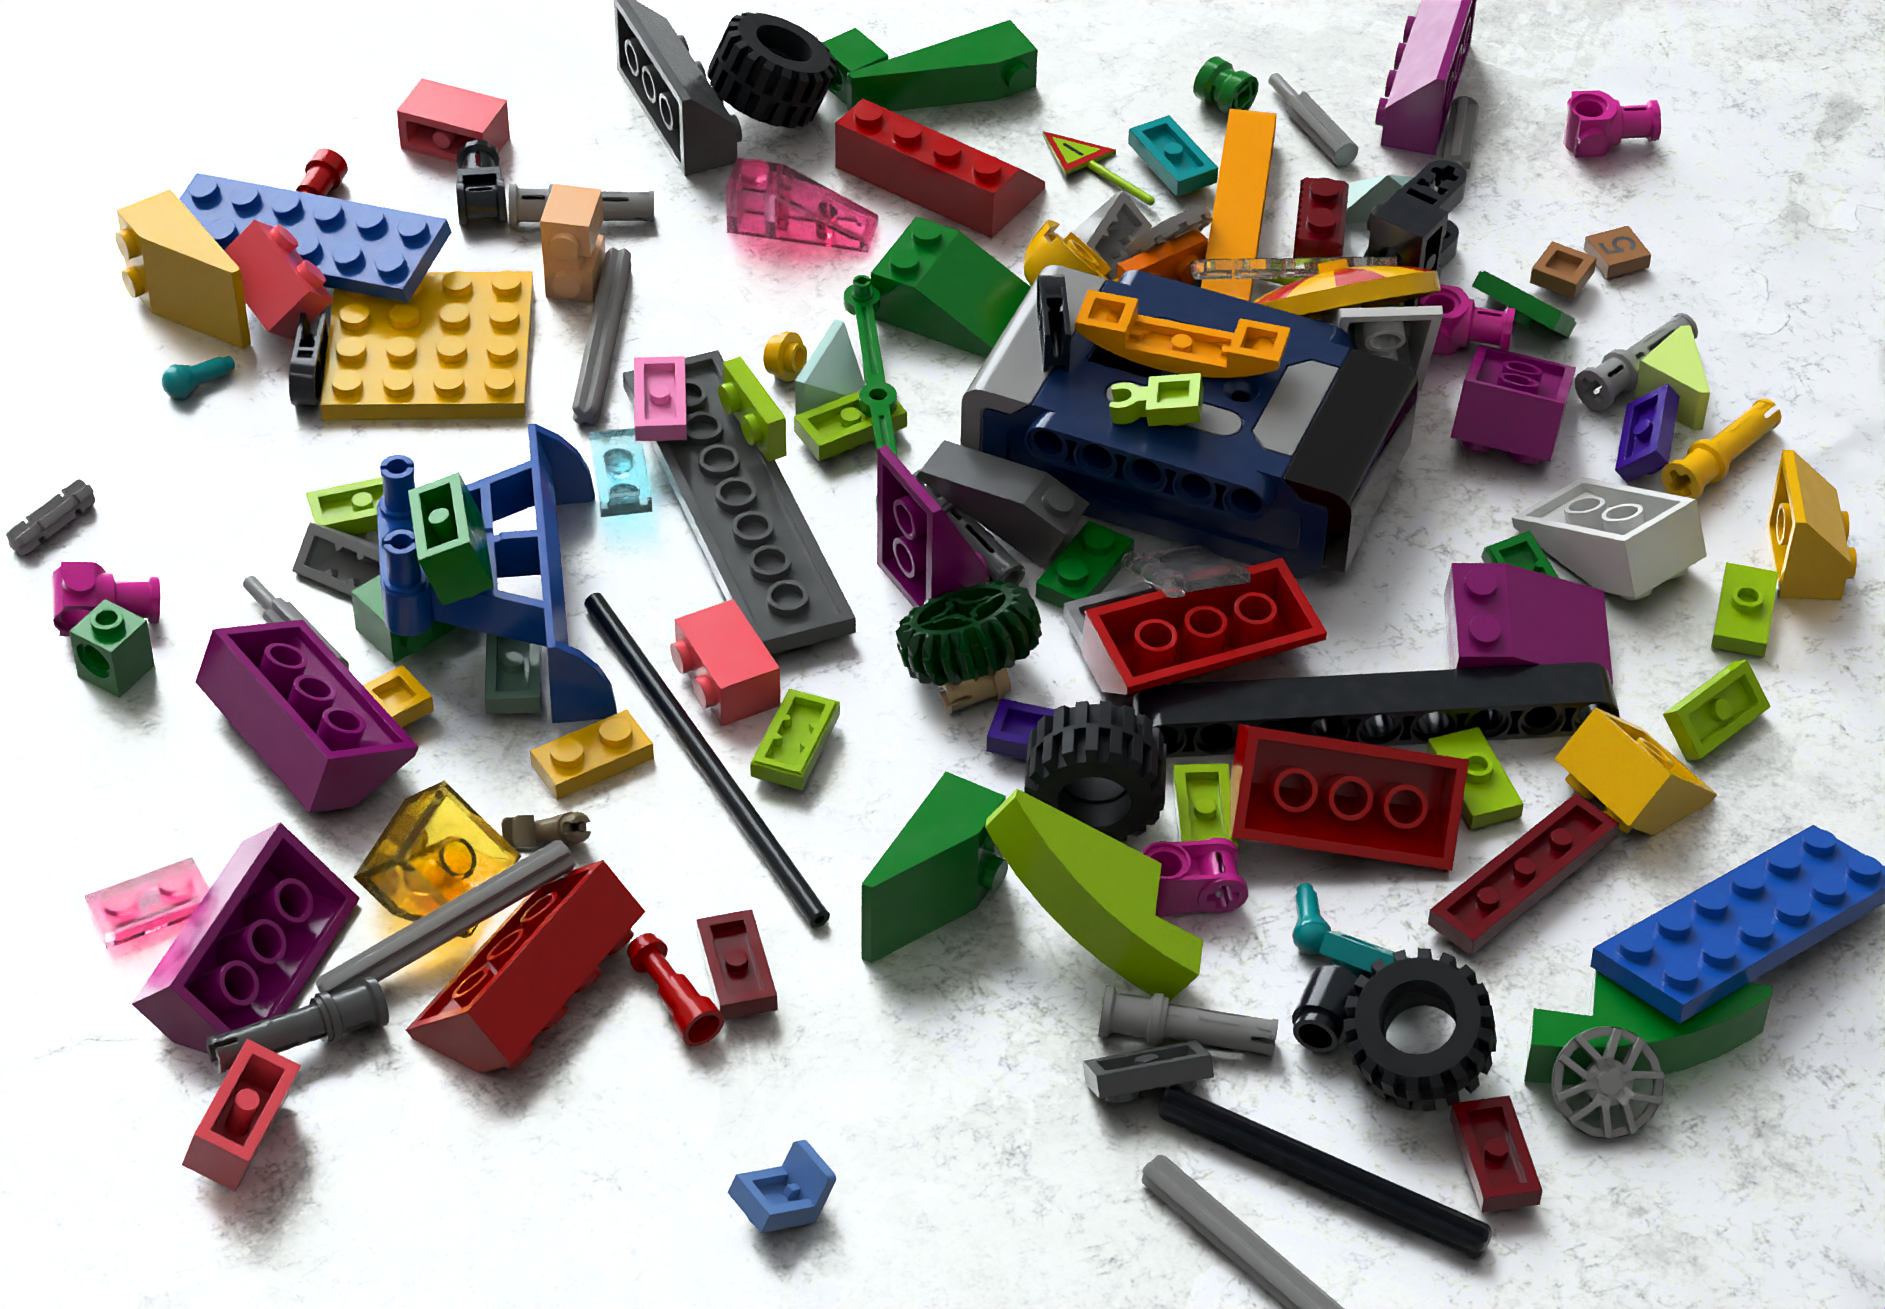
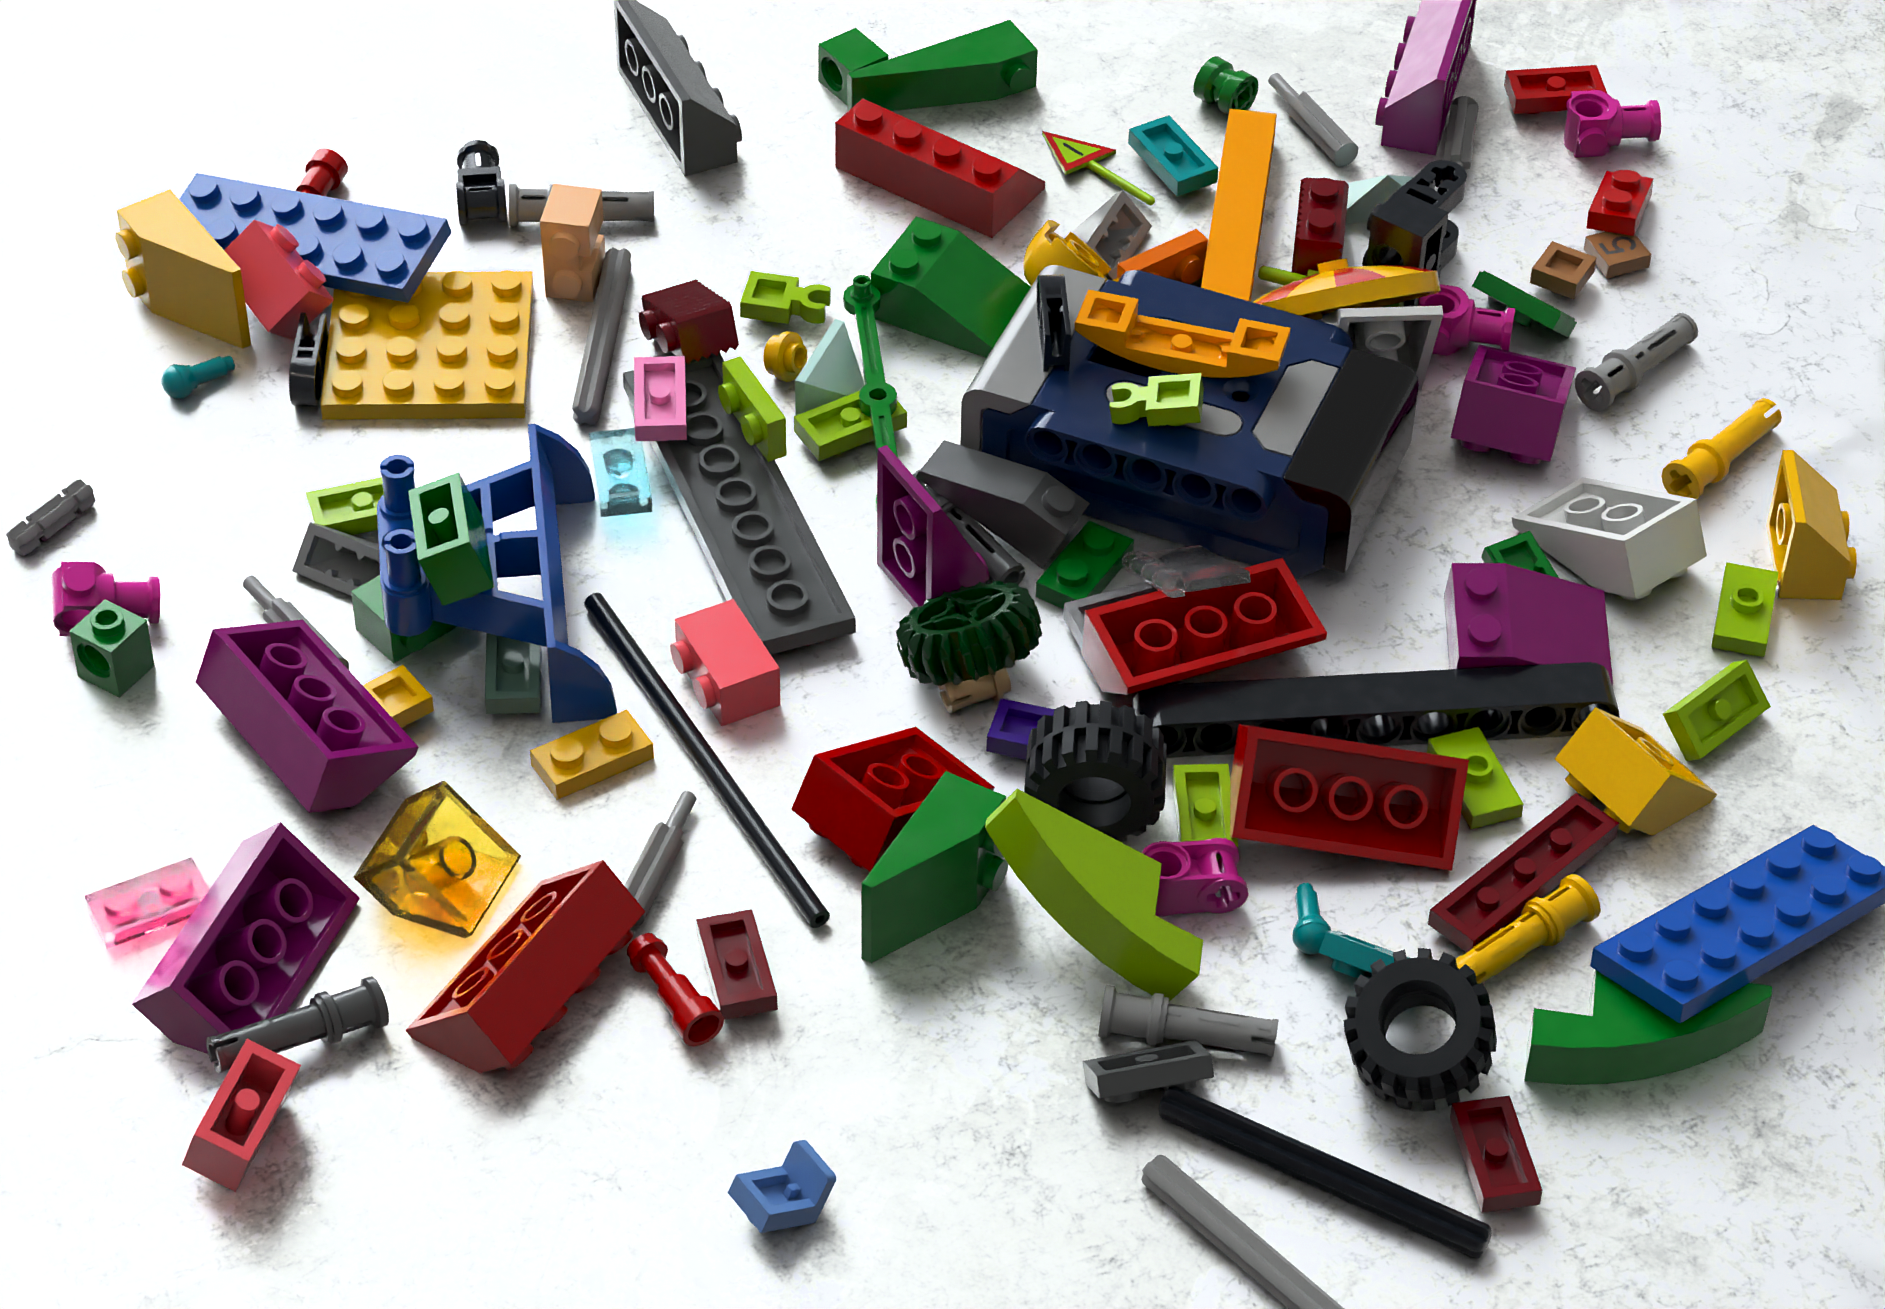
(443, 117): coral brick -> none
(451, 919): light grey axle -> none
(525, 832): dark tan arm -> none
(659, 855): none -> light grey axle
(689, 321): none -> dark red brick
(771, 70): black tyre -> none
(779, 296): none -> lime plate
(788, 206): clear pink slope -> none
(795, 739): lime plate -> none
(871, 790): none -> red slope
(1171, 228): light grey wheel -> none
(1269, 267): clear windscreen -> none
(1322, 1008): black brick -> none
(1540, 923): none -> yellow pin
(1549, 88): none -> red plate
(1607, 1082): light grey wheel -> none
(1620, 202): none -> red plate
(1647, 434): dark purple plate -> none
(1680, 366): yellowish green slope -> none

